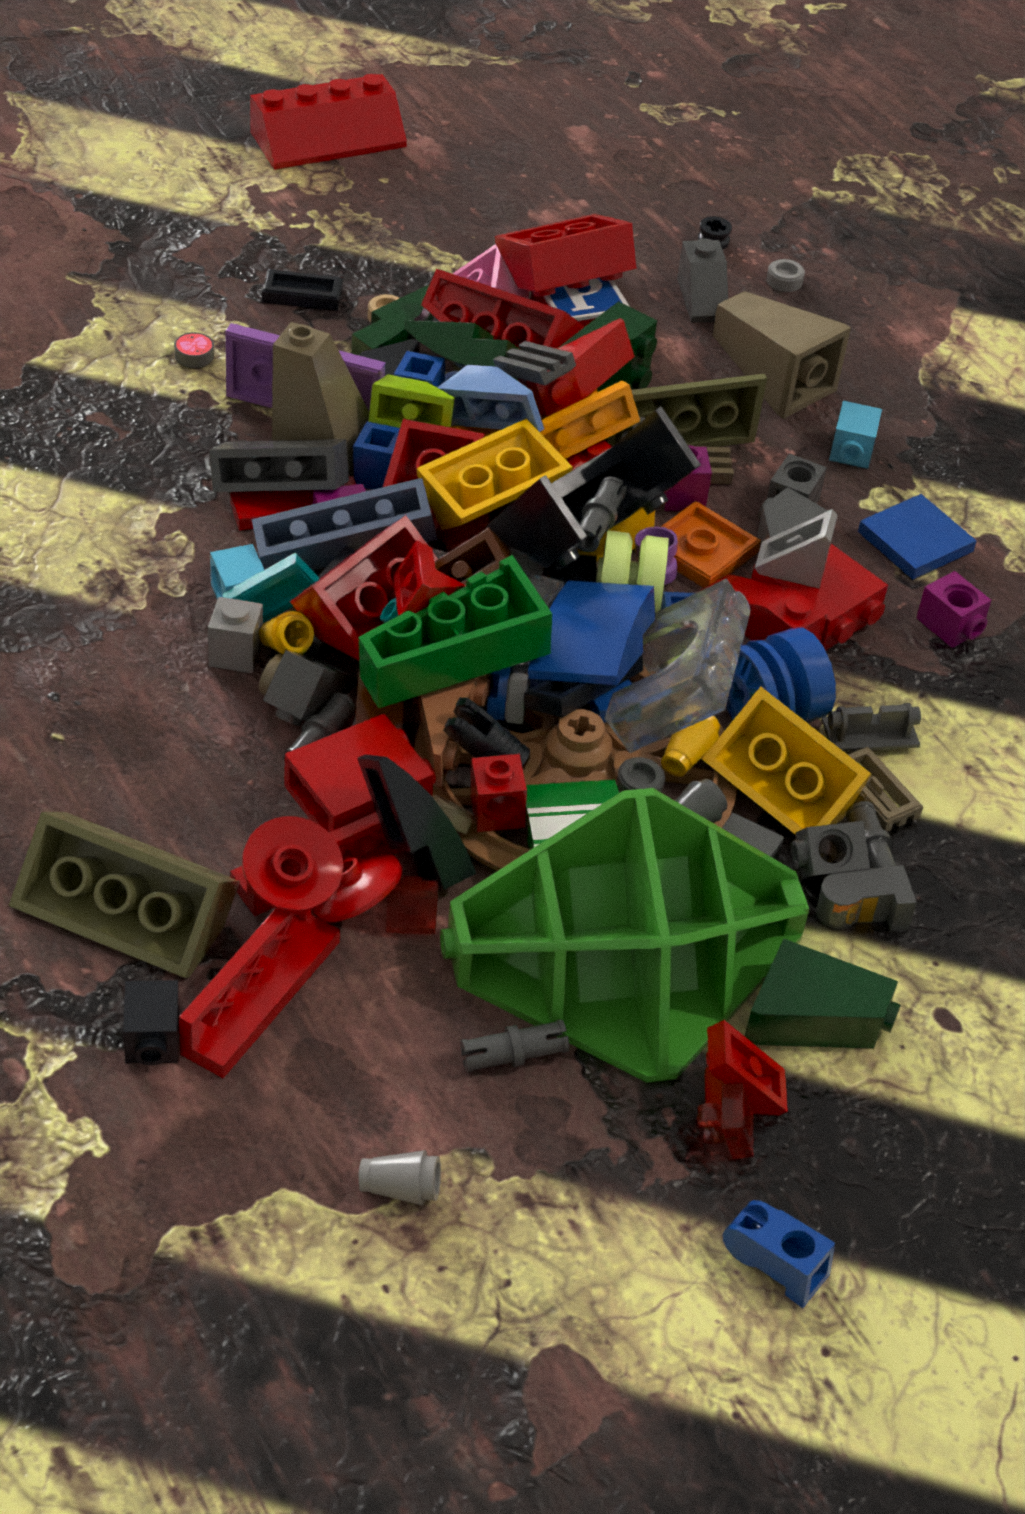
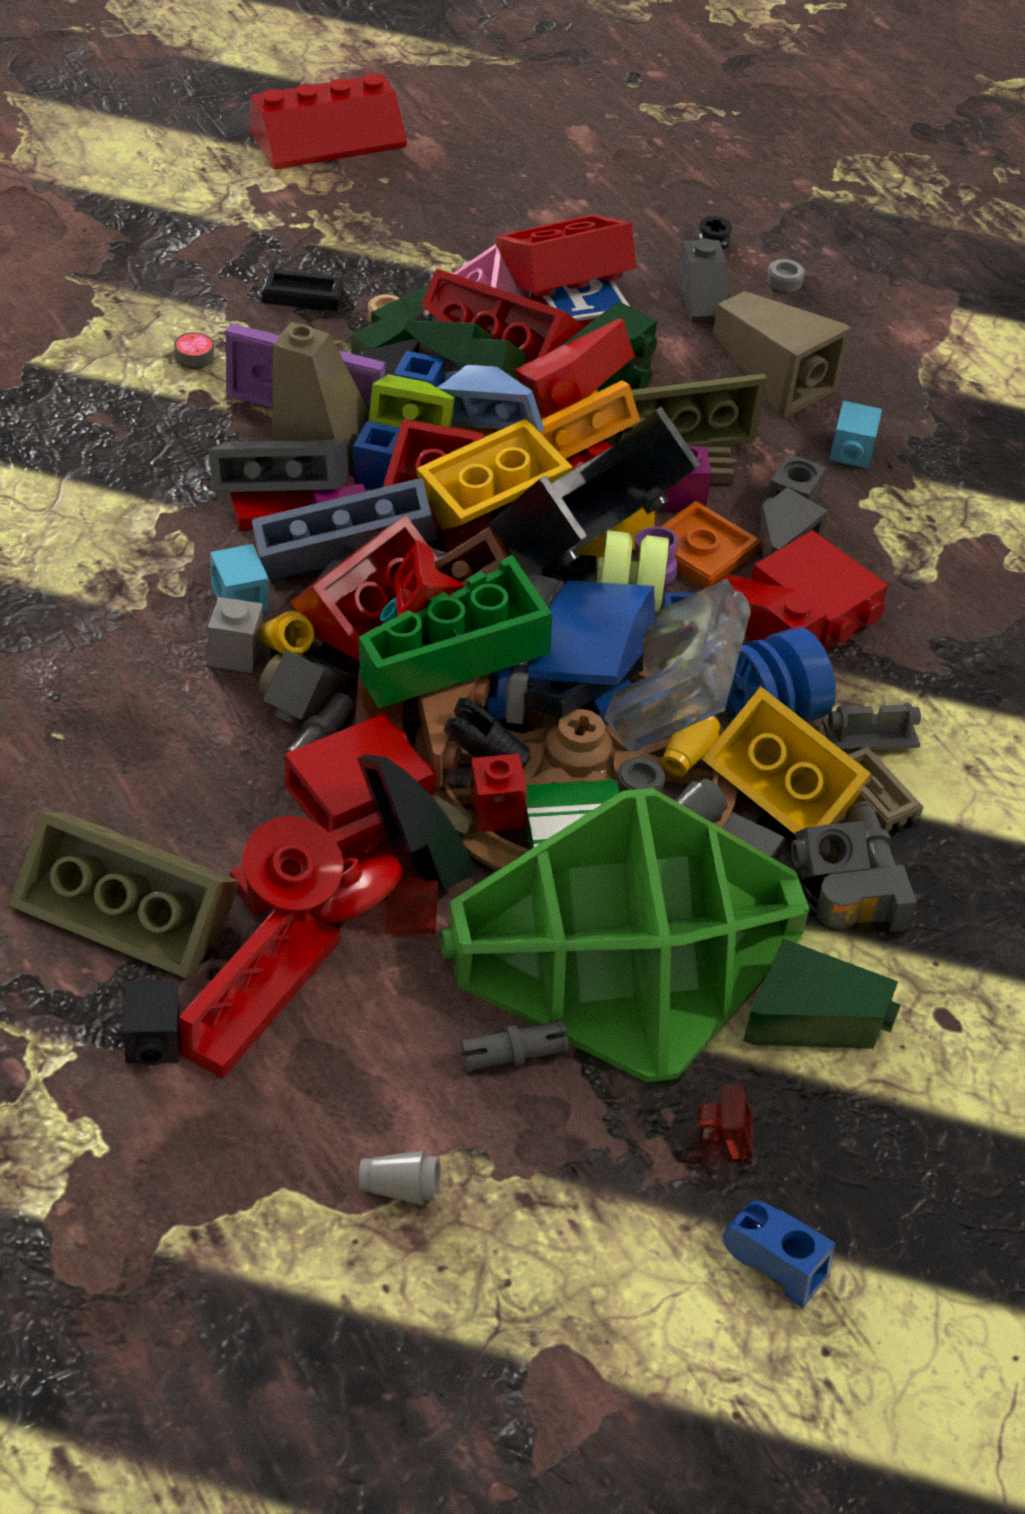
(275, 586): teal tile -> none
(533, 362): dark grey tile -> none
(601, 512): dark grey pin -> none
(736, 1059): red slope -> none
(799, 552): light grey slope -> none
(916, 536): blue tile -> none
(953, 609): magenta brick -> none

